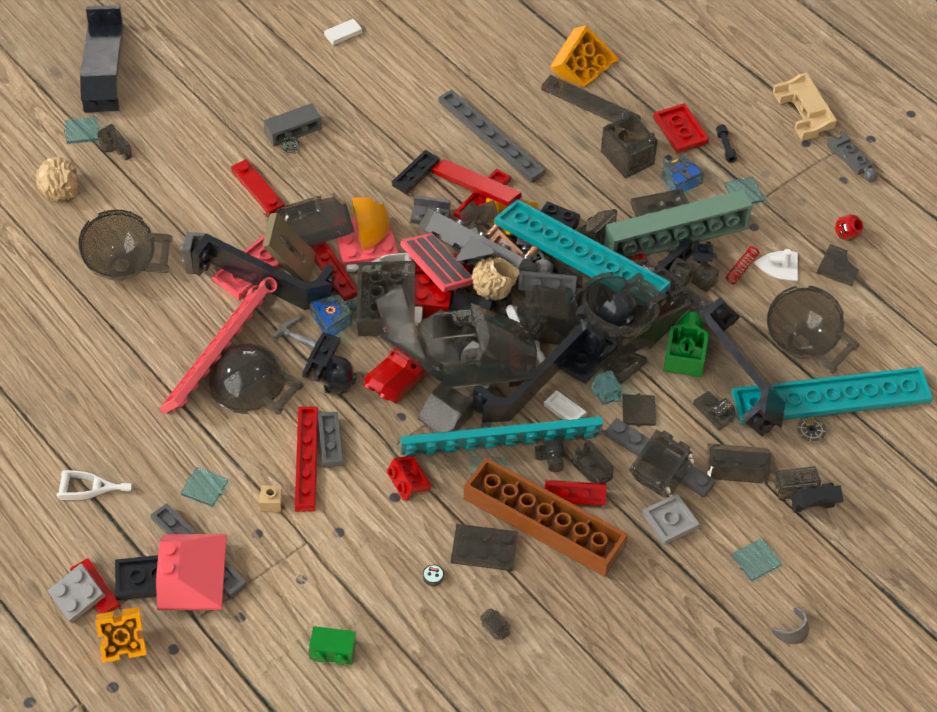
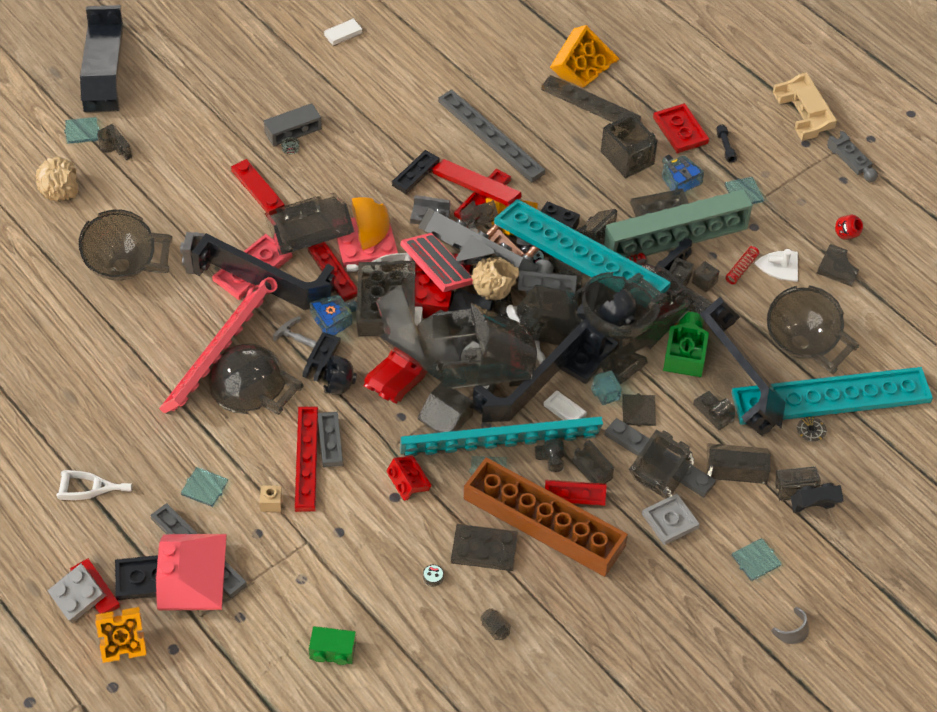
(272, 243): dark tan piece -> none
(702, 252): black hinge -> none

